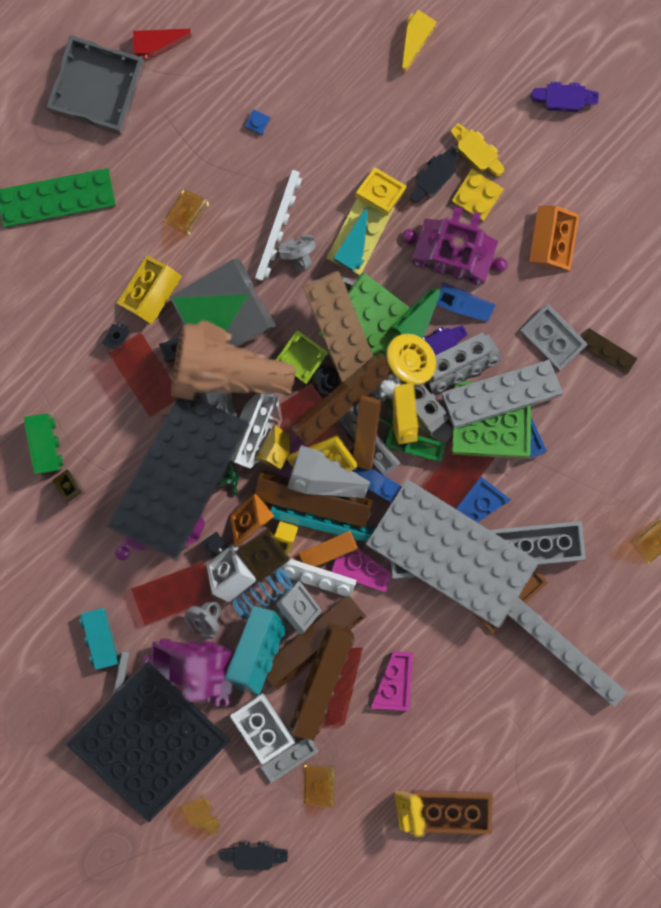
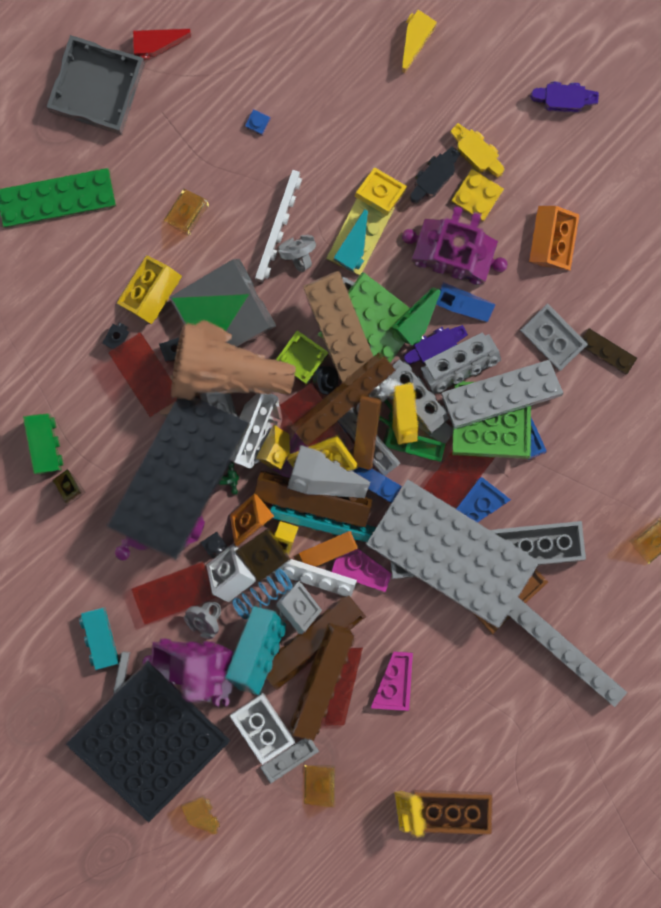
(253, 856): black hinge -> none
(406, 362): yellow wheel -> none

